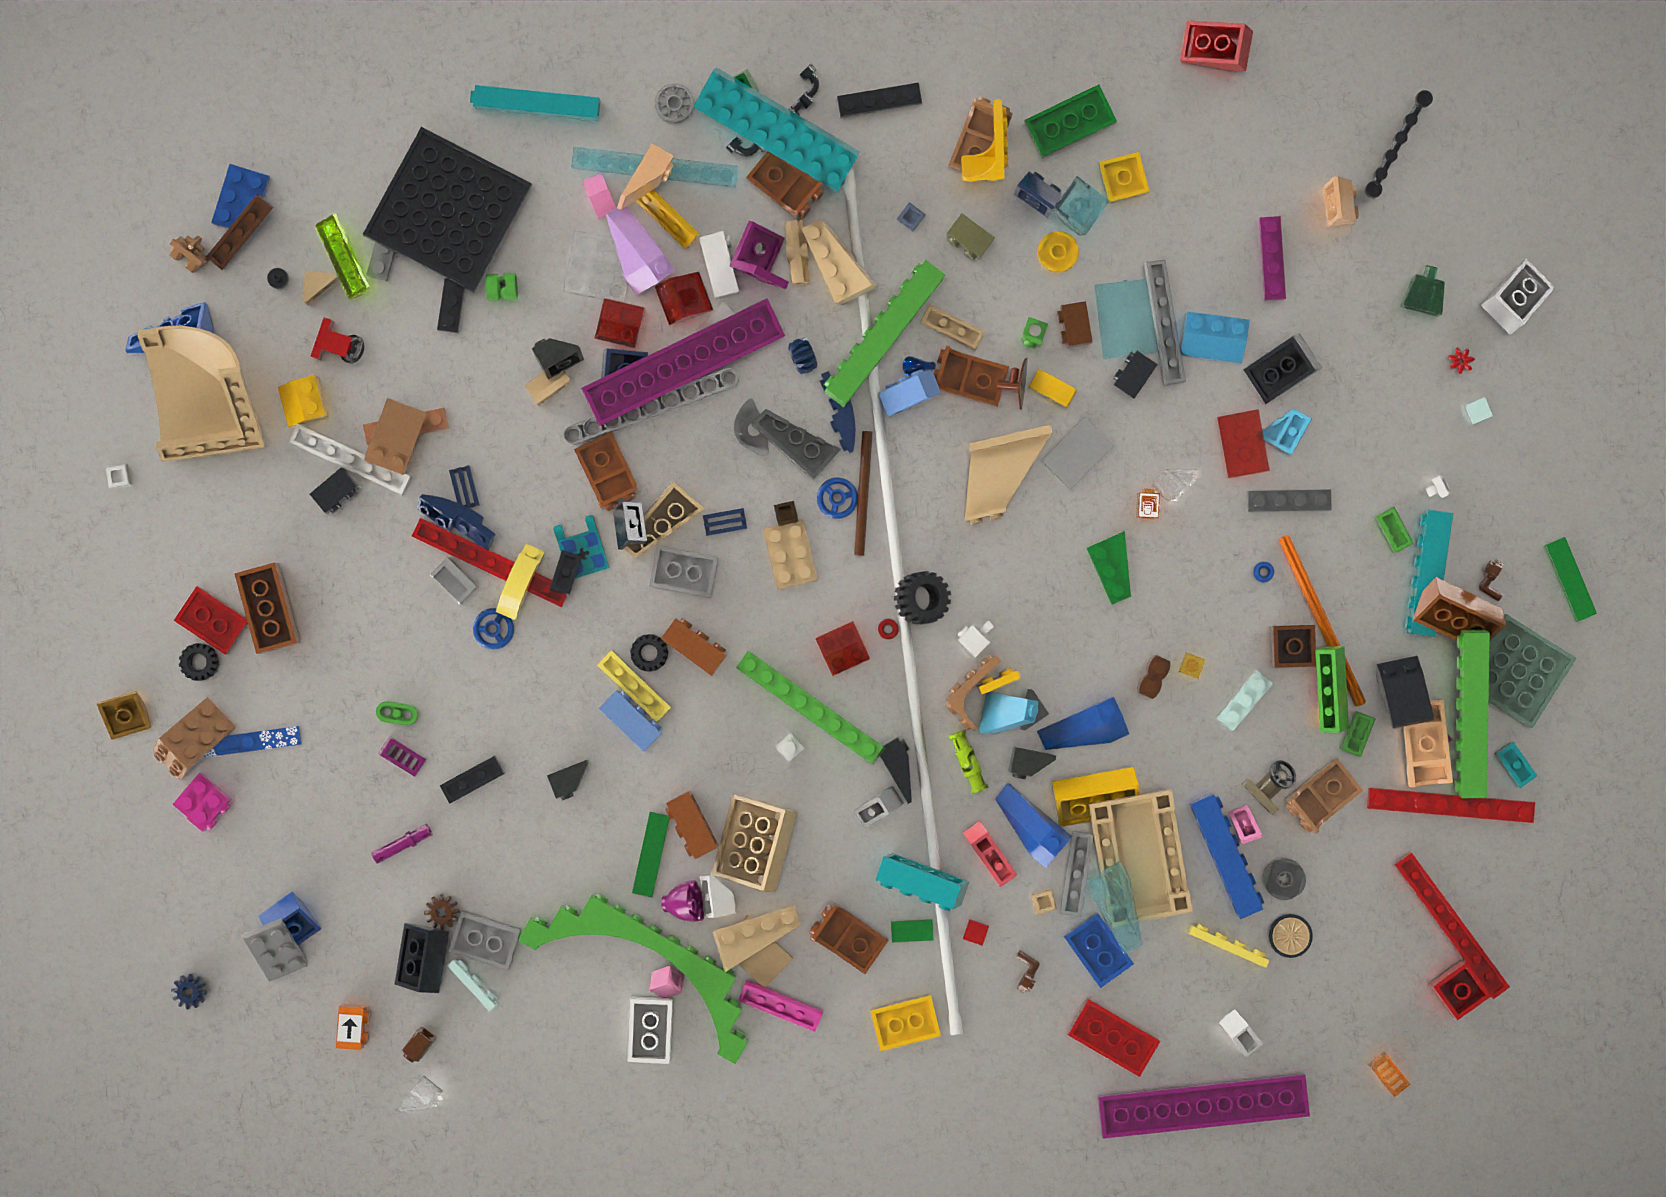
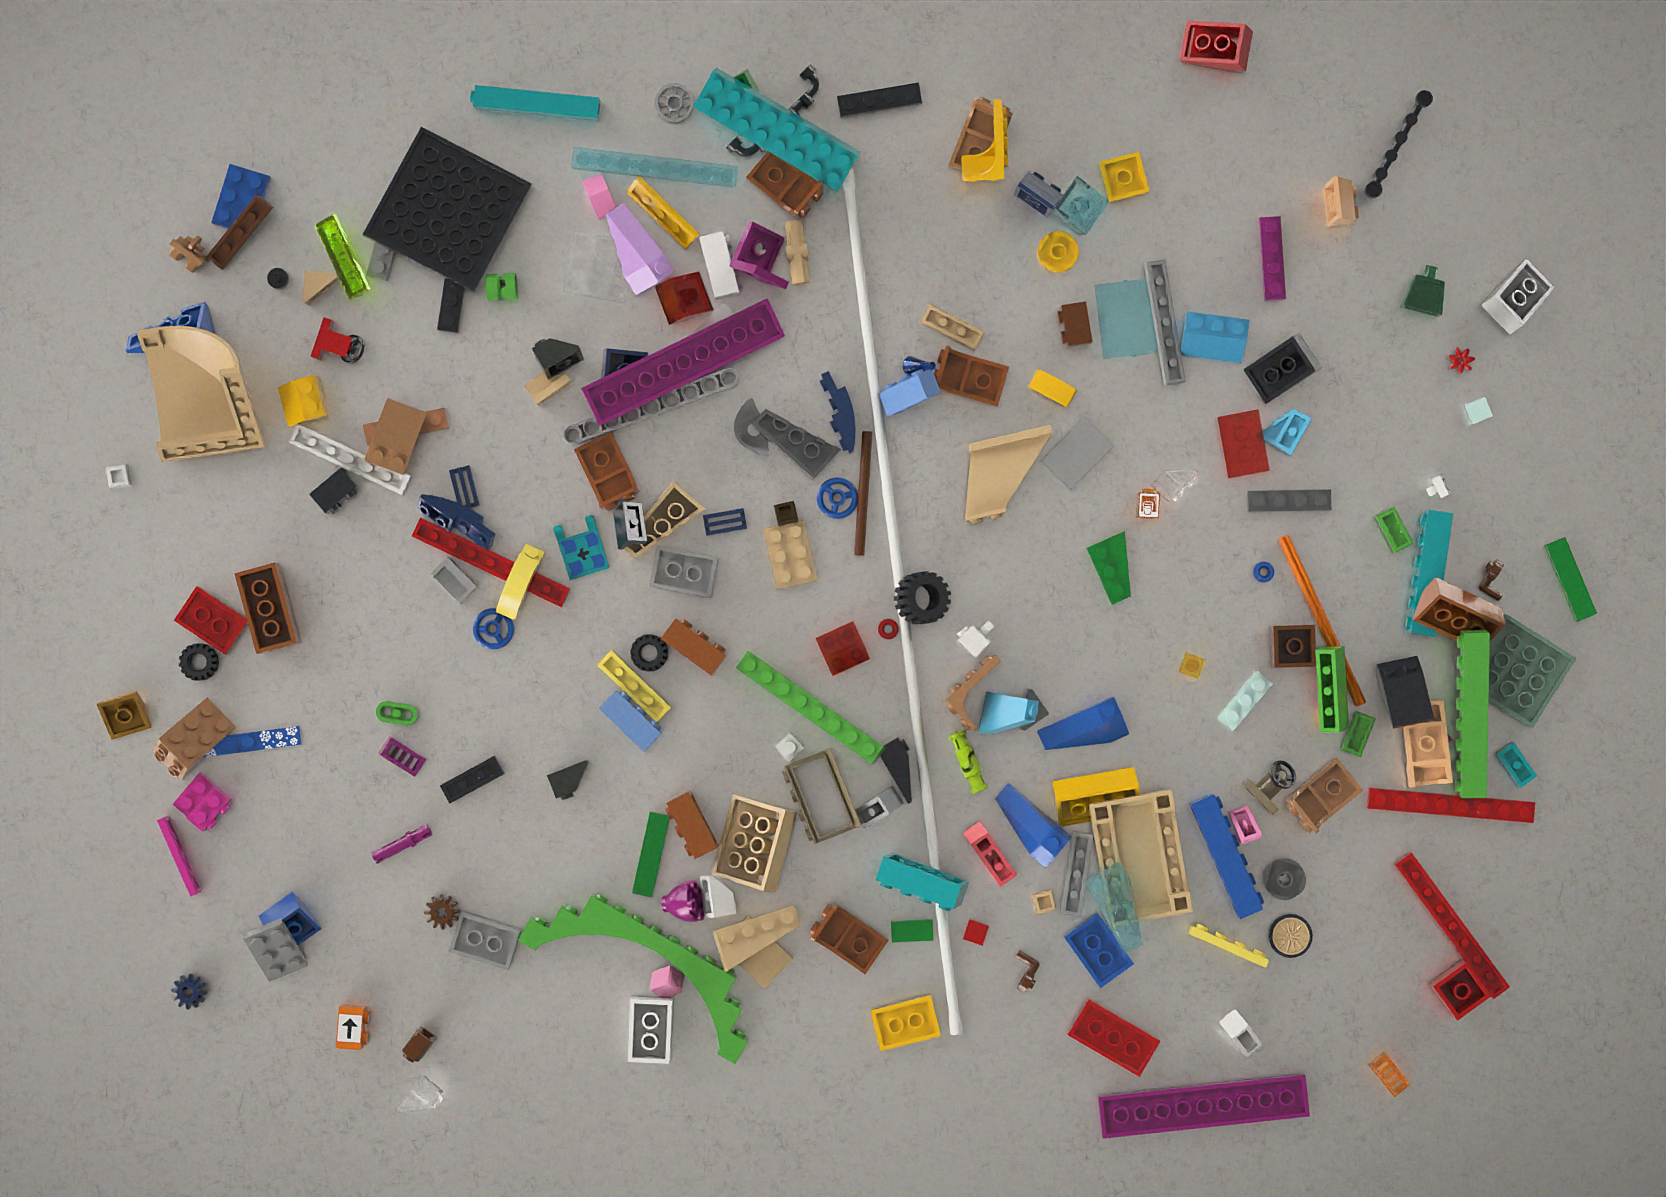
(179, 856): none -> dark pink tile
(421, 958): black slope -> none
(473, 983): light aqua plate -> none
(565, 573): black plate -> none
(620, 323): clear red slope -> none
(651, 171): light nougat slope -> none
(780, 1005): dark pink plate -> none
(802, 355): dark blue gear -> none
(804, 812): none -> dark tan window
(837, 264): tan wedge -> none
(884, 333): bright green brick -> none
(911, 216): sand blue tile -> none
(970, 237): olive brick -> none
(1006, 676): yellow plate -> none
(1012, 384): copper shield -> none
(1028, 762): pearl dark grey slope -> none
(1033, 341): bright green bracket -> none
(1070, 121): green plate -> none
(1134, 374): black brick -> none
(1151, 682): reddish brown brick -> none

